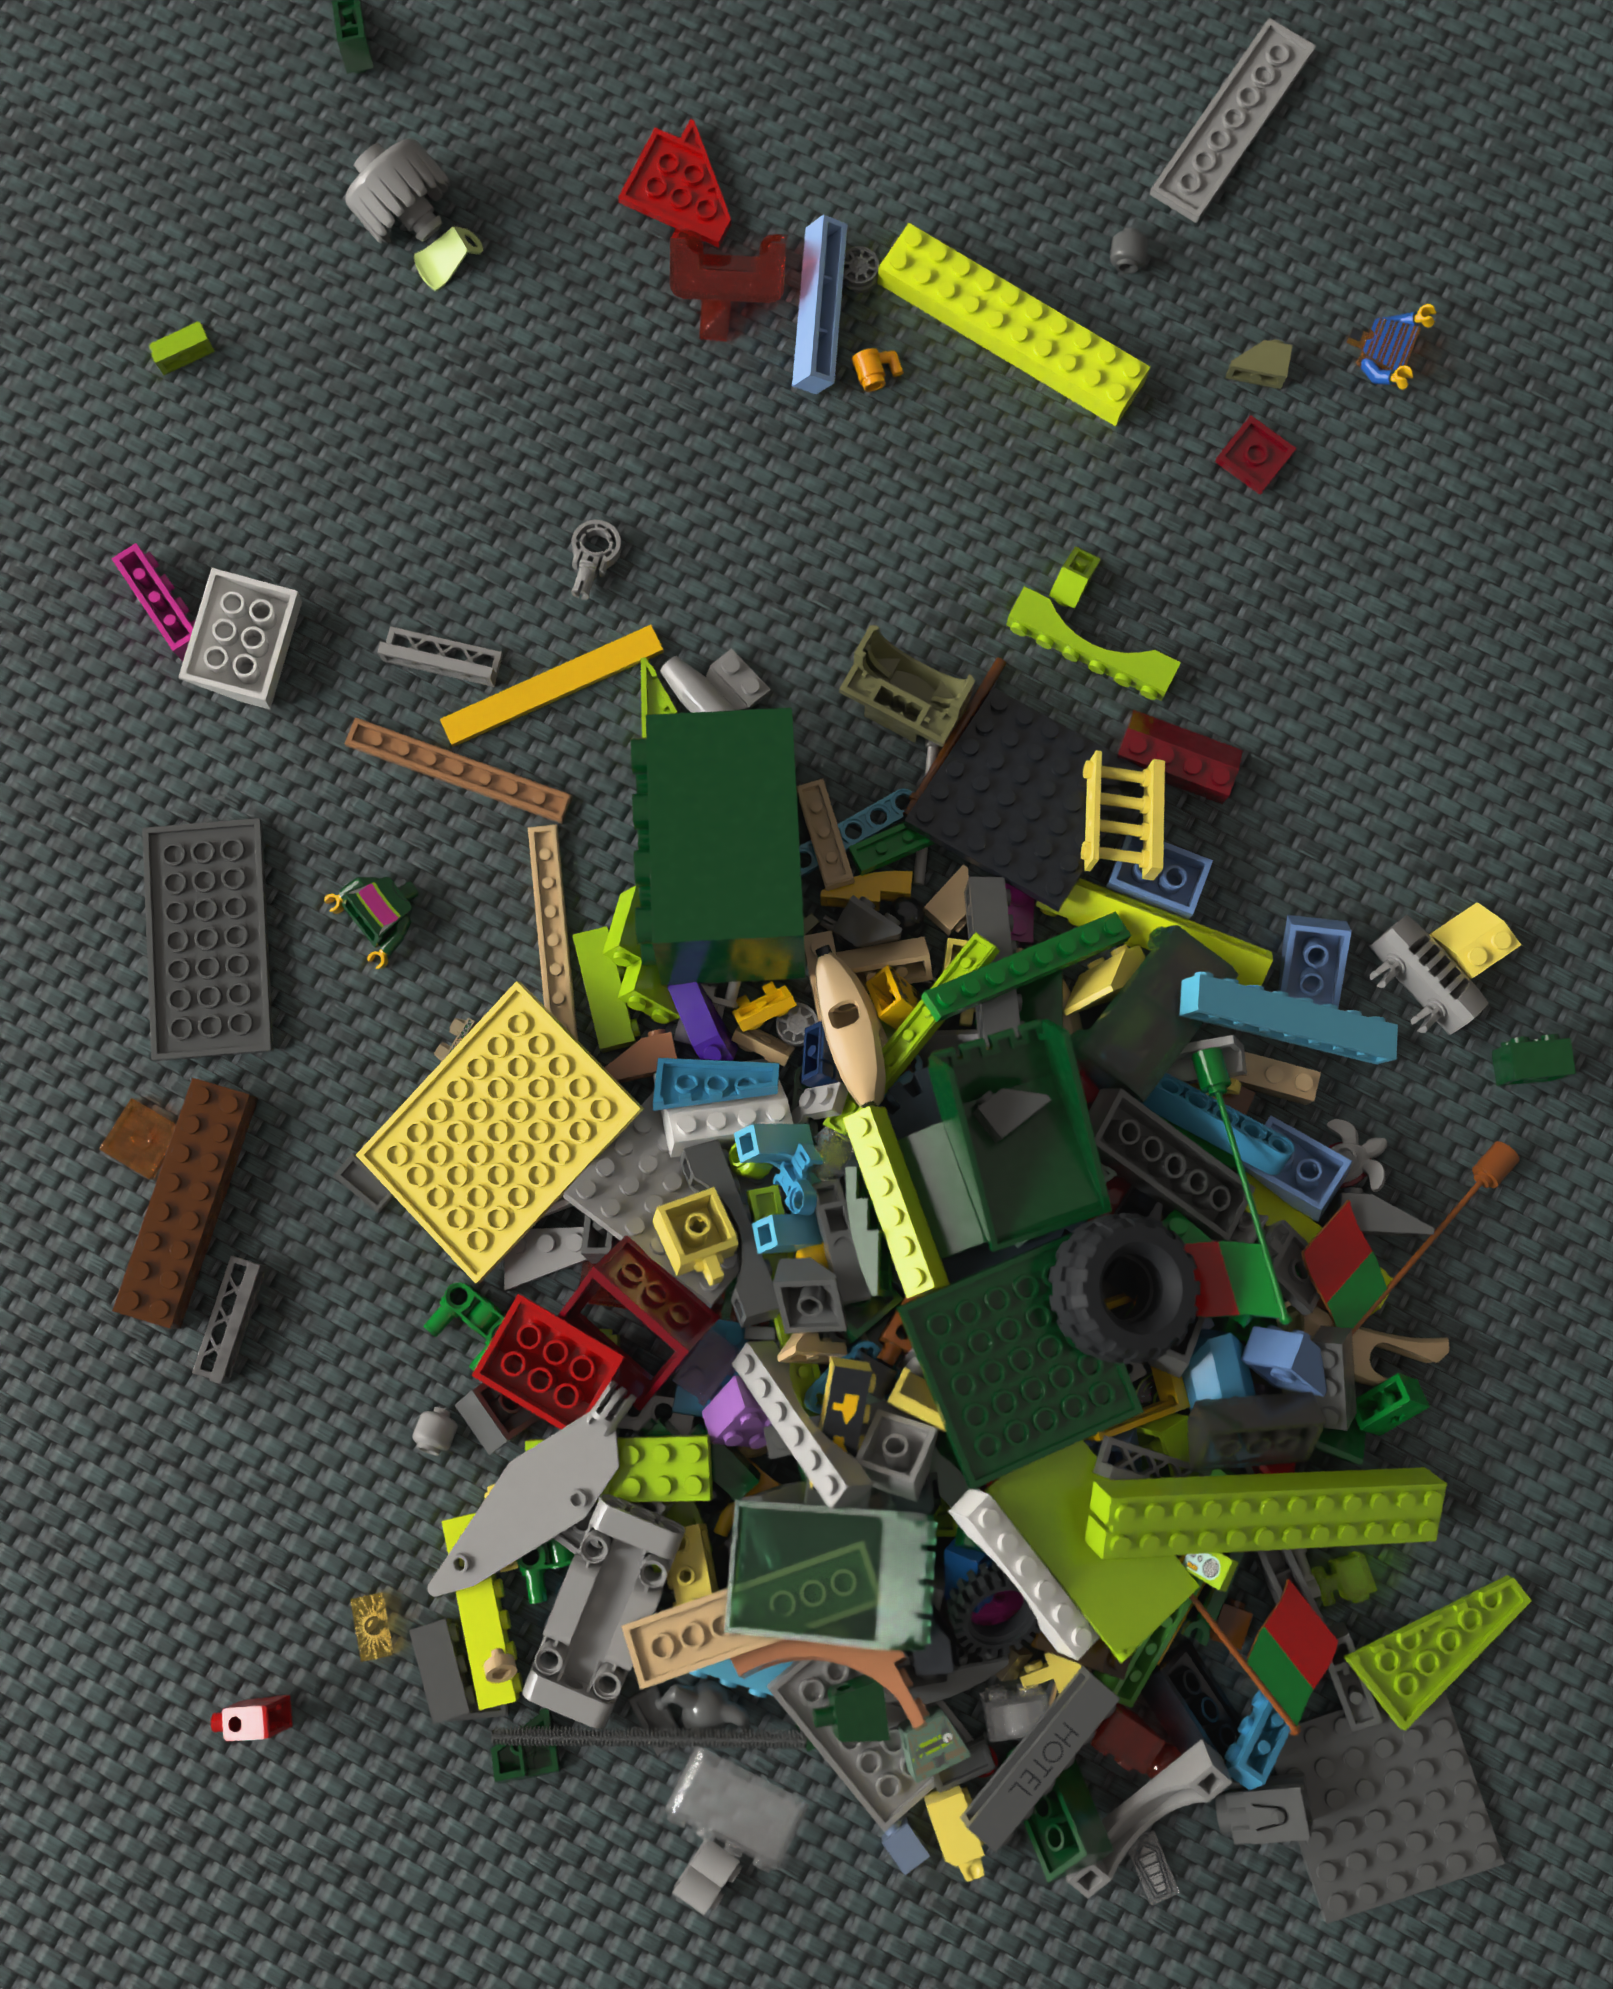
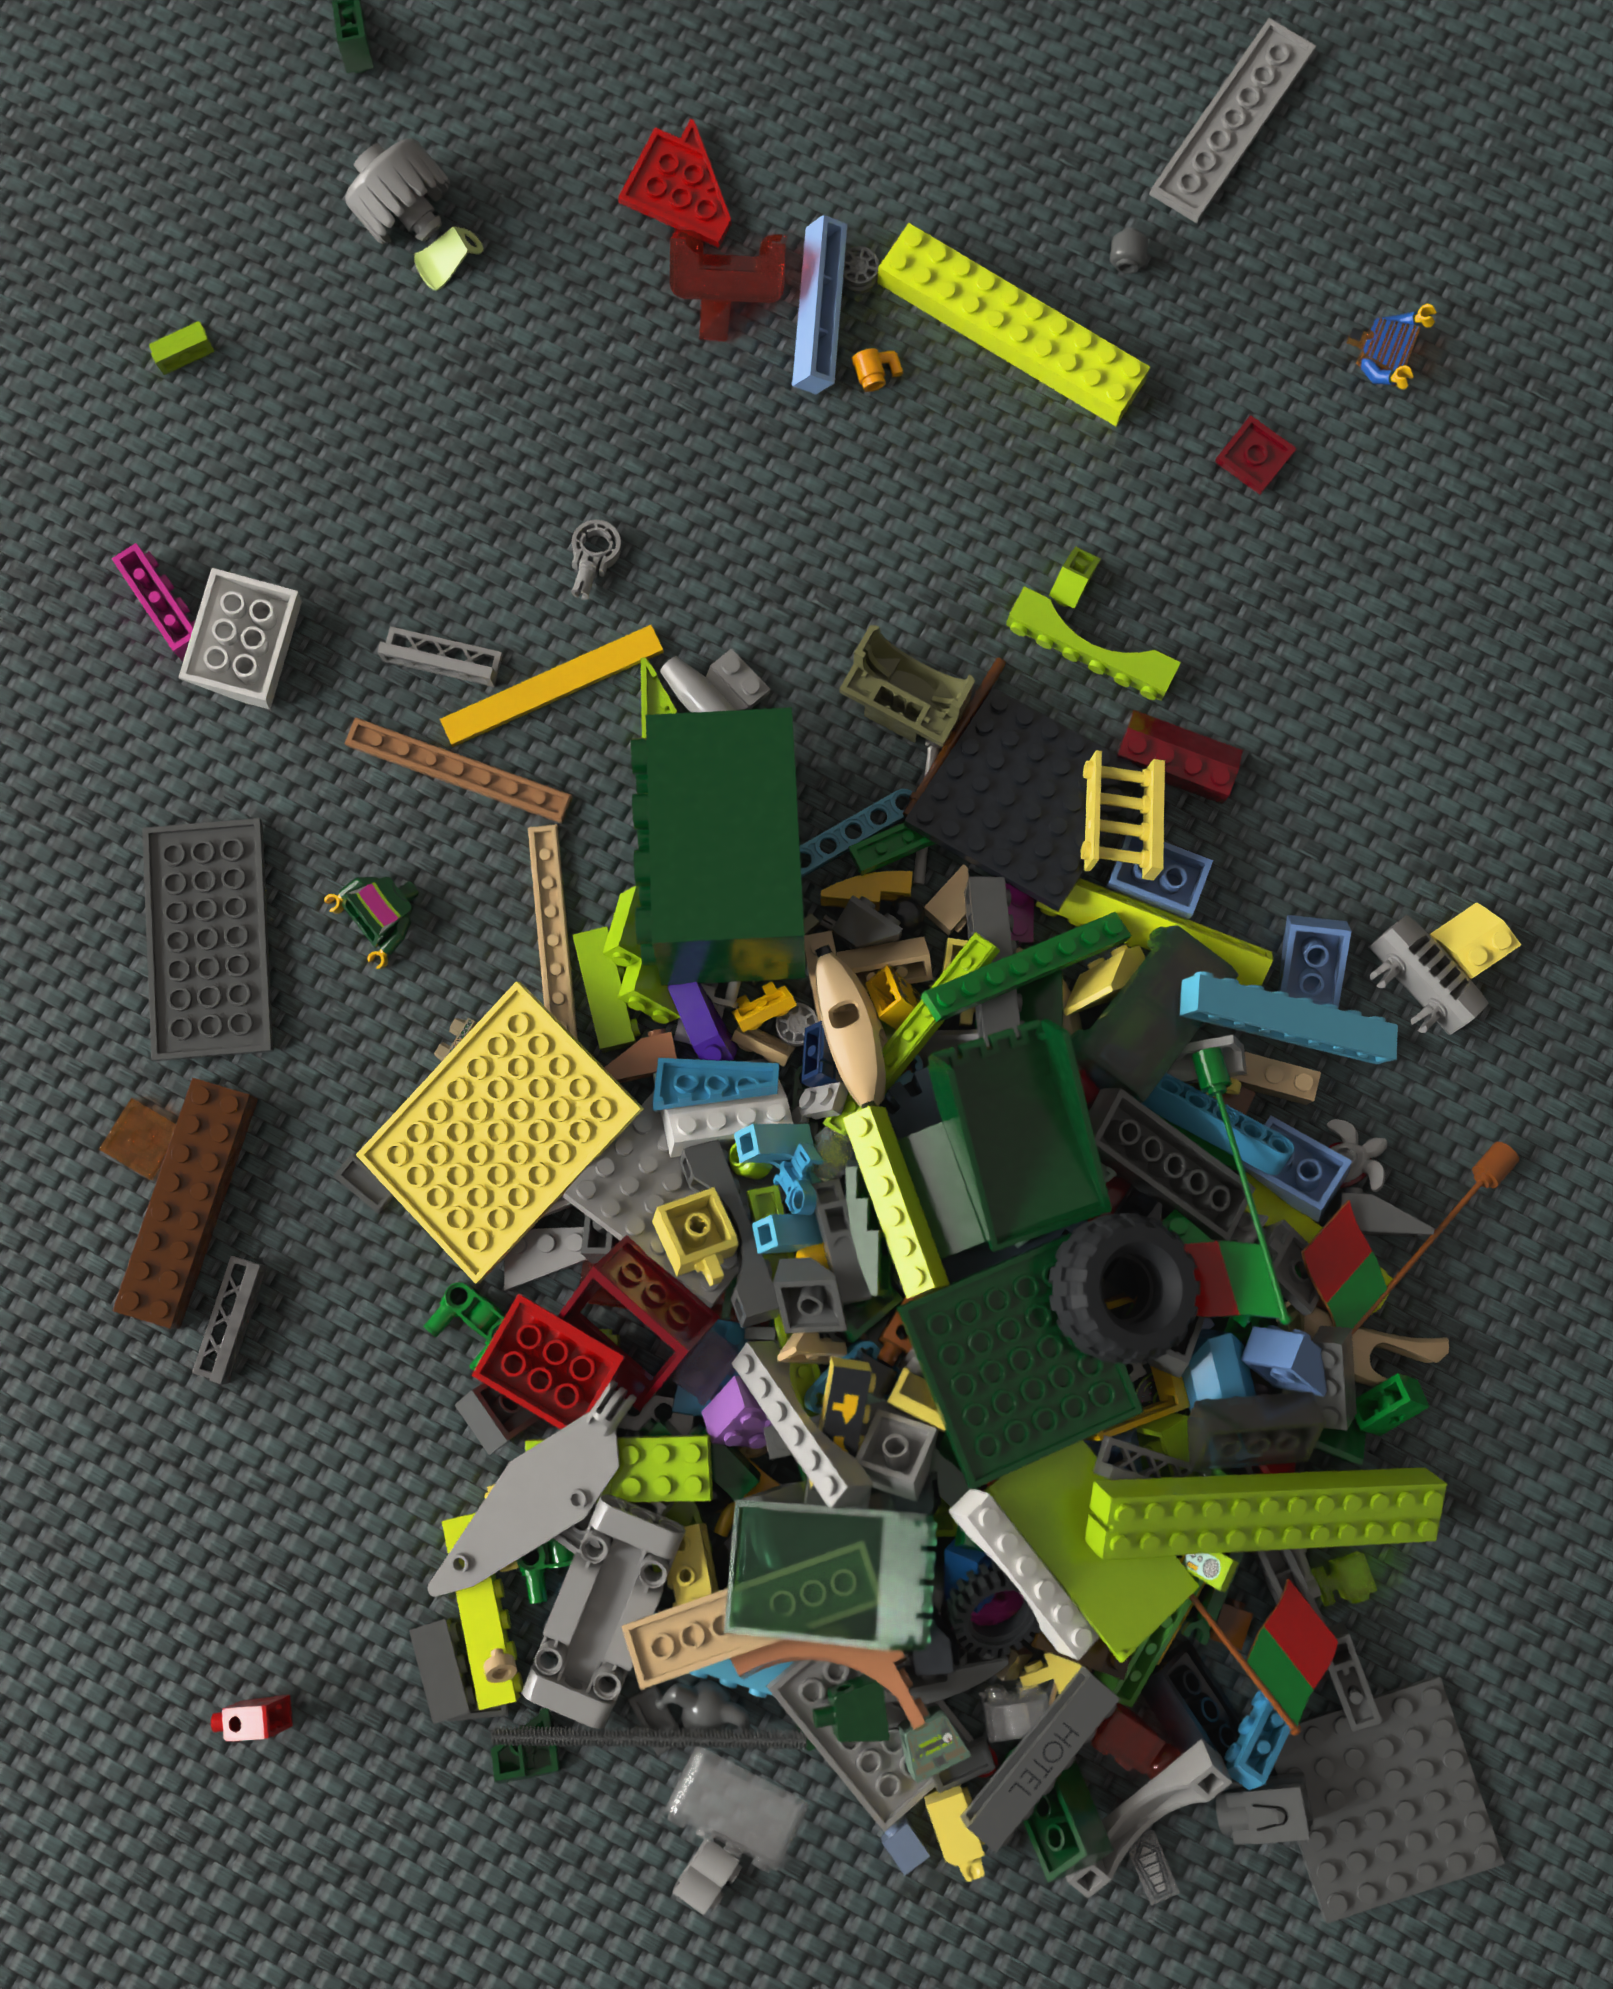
(371, 1626): clear yellow tile -> none
(435, 1431): light grey head -> none
(825, 835): tan tile -> none
(1007, 1110): dark grey slope -> none
(1262, 365): olive slope -> none
(1426, 1656): lime wing -> none
(1533, 1060): dark green brick -> none

